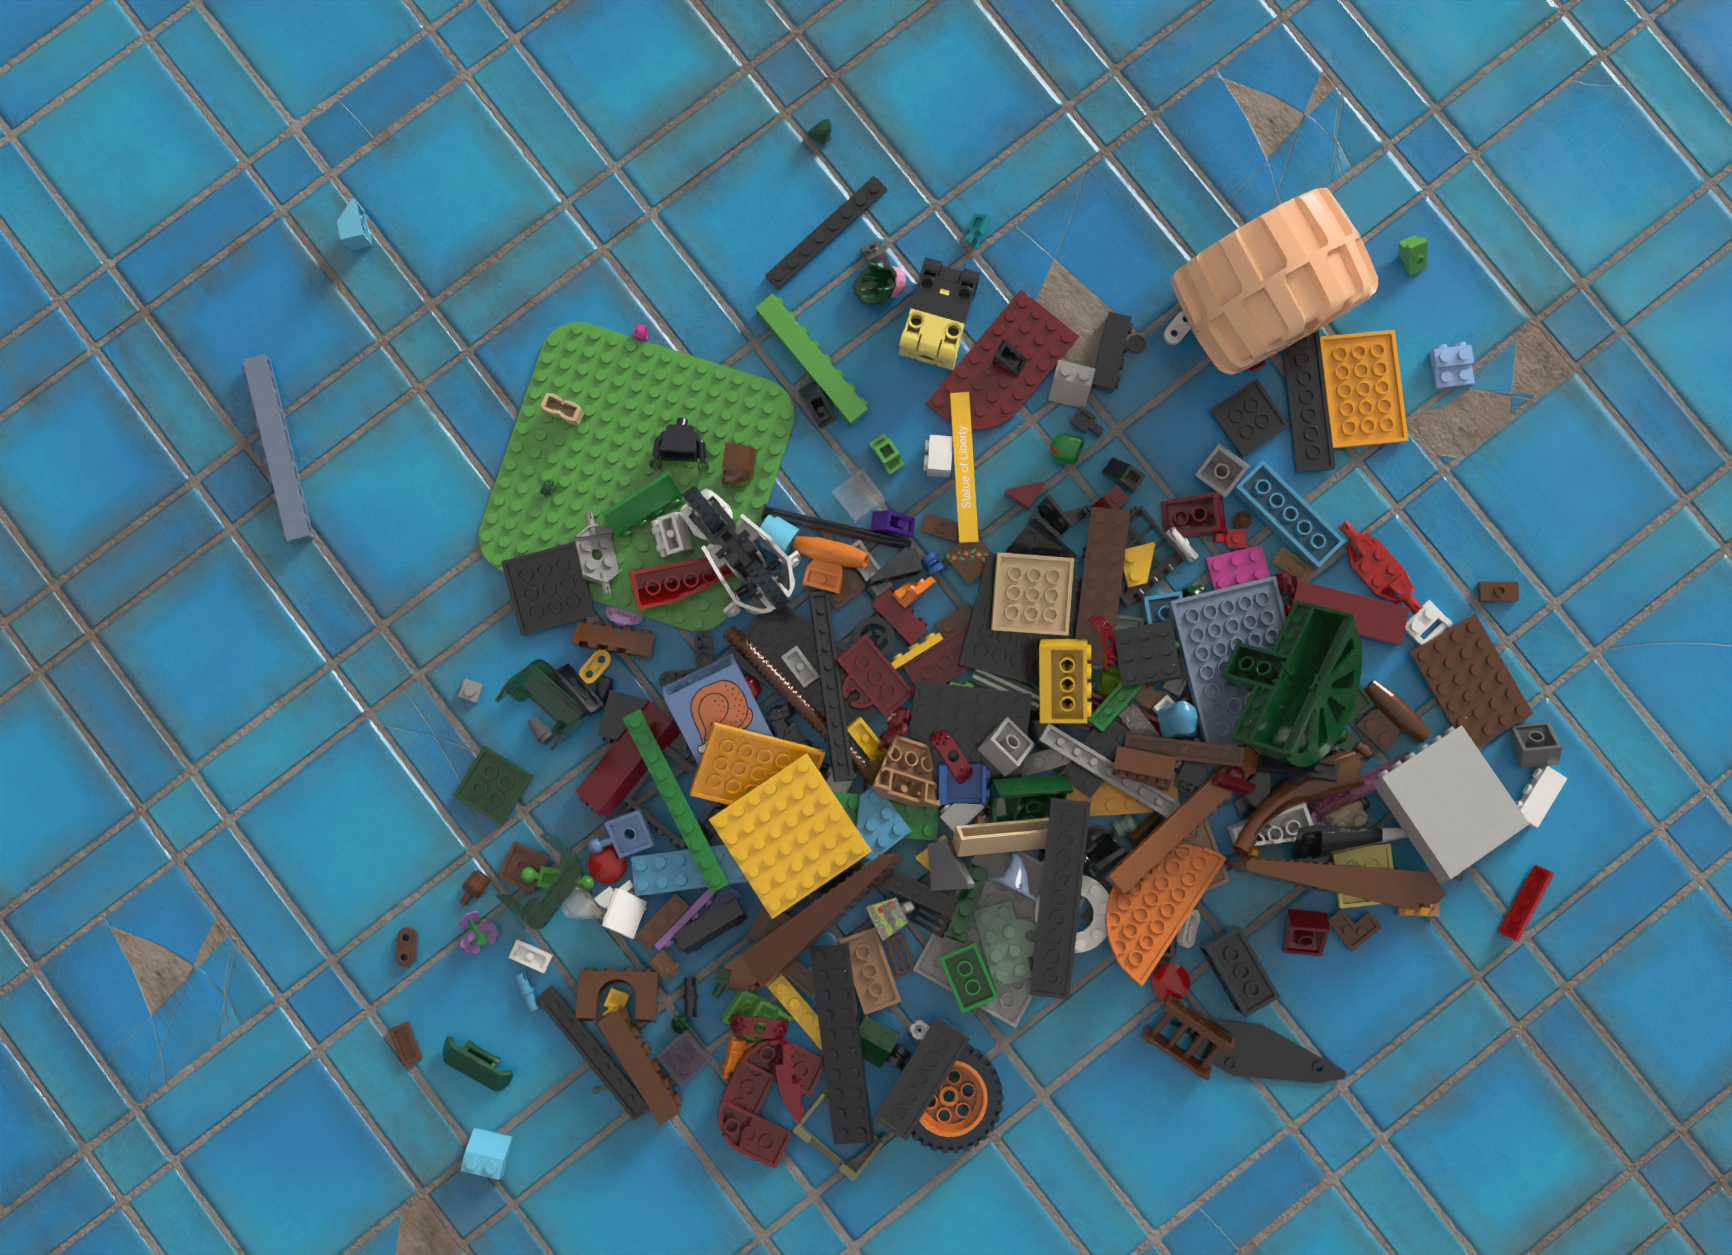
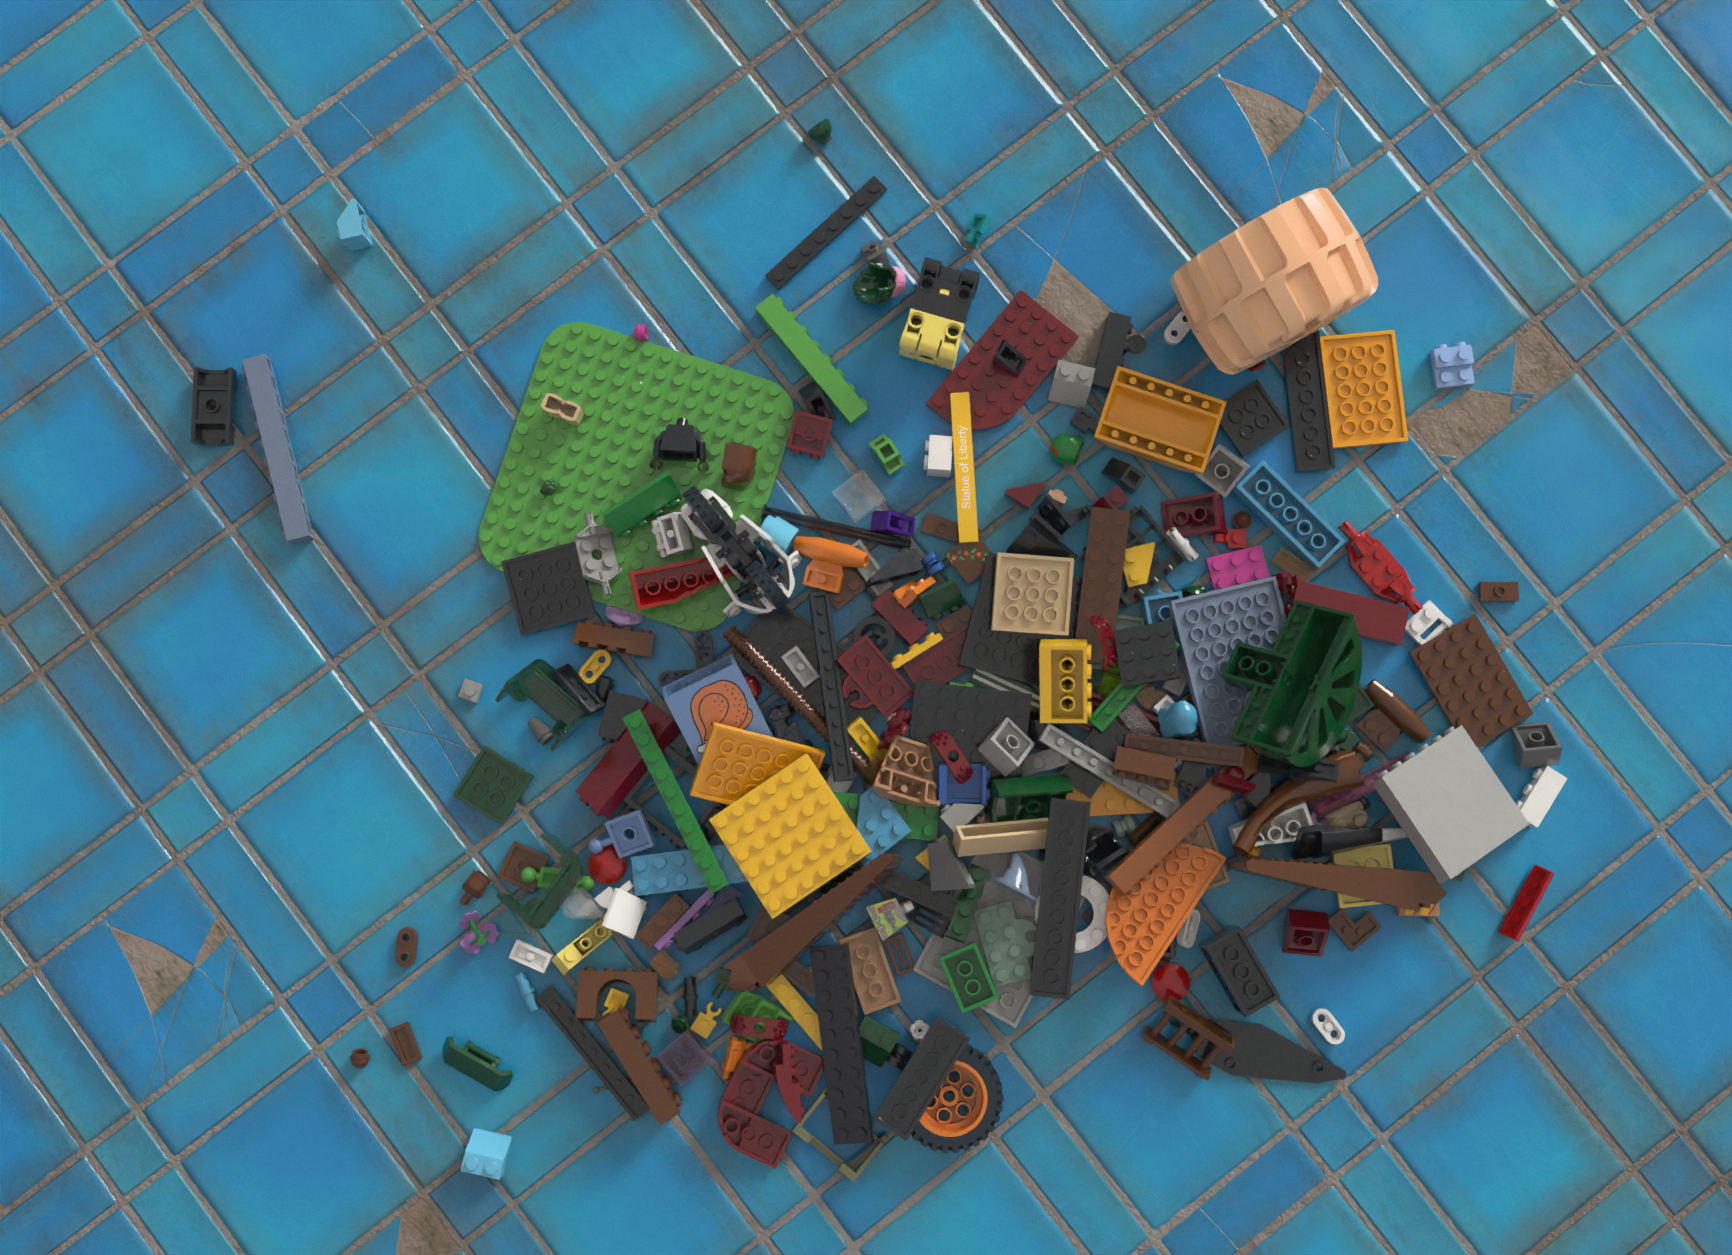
(215, 425): none -> black piece
(359, 1058): none -> reddish brown plate
(581, 947): none -> light yellow slope
(704, 1022): none -> yellow plate
(809, 435): none -> dark red plate
(940, 600): none -> dark green slope
(1058, 496): none -> light nougat plate
(1159, 421): none -> light orange slope
(1327, 1025): none -> white plate
(1413, 254): bright green brick -> none

